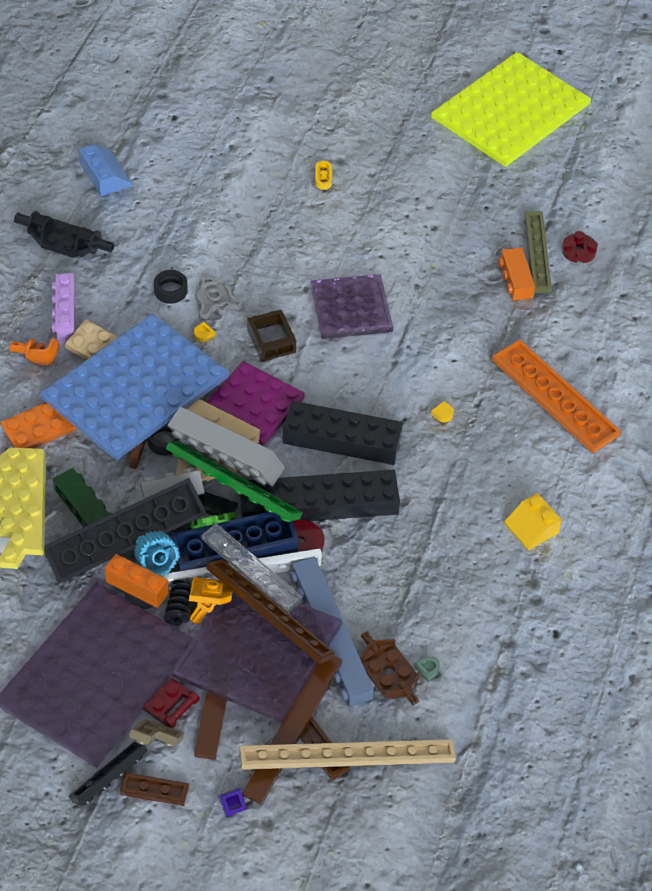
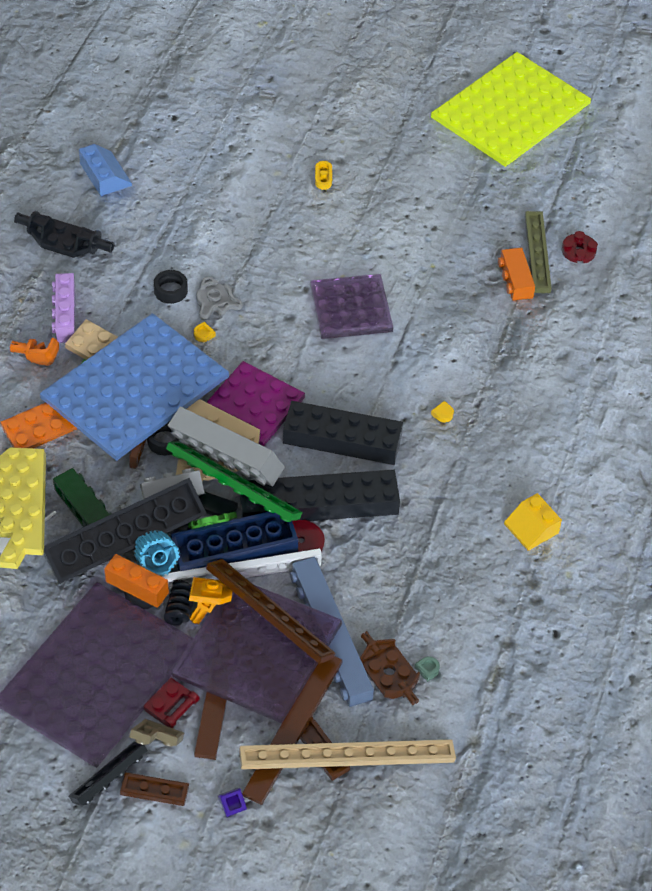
(252, 568): clear plate -> none
(274, 348): dark brown window -> none
(556, 396): orange plate -> none

